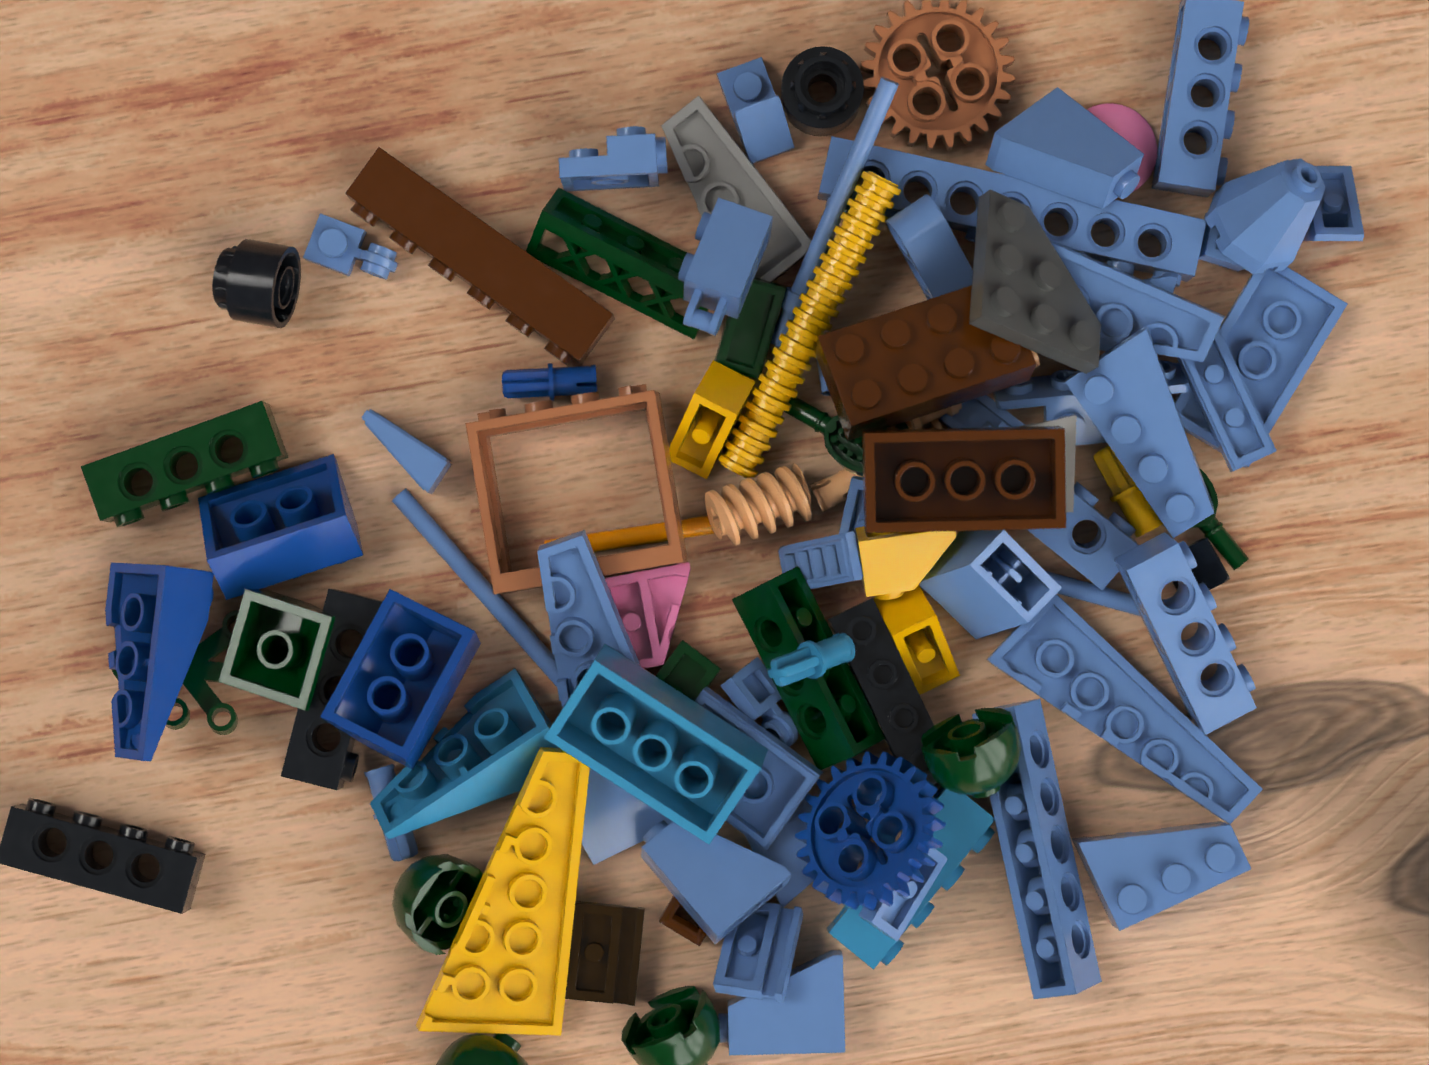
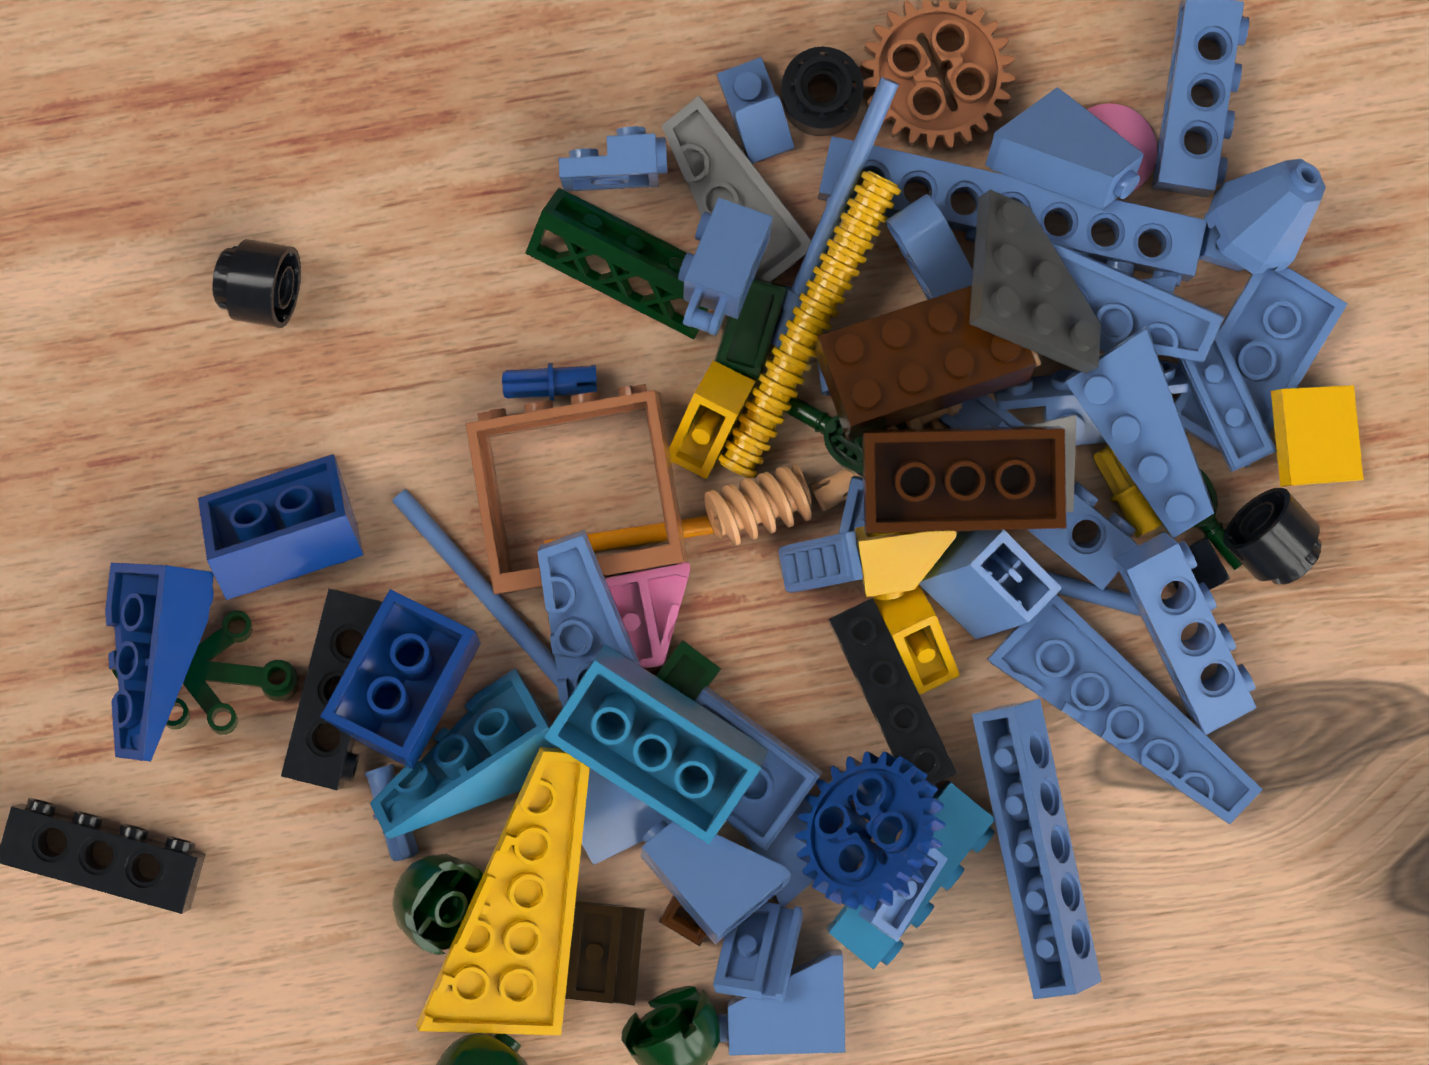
(112, 476): dark green brick -> none
(277, 647): dark green slope -> none
(339, 245): medium blue plate -> none
(417, 458): medium blue slope -> none
(479, 256): reddish brown brick -> none
(757, 696): medium blue plate -> none
(812, 659): dark azure axle -> none
(825, 710): dark green brick -> none
(973, 754): dark green cylinder -> none
(1159, 867): medium blue wedge -> none
(1274, 537): none -> black piece
(1316, 435): none -> yellow tile
(1338, 212): medium blue slope -> none

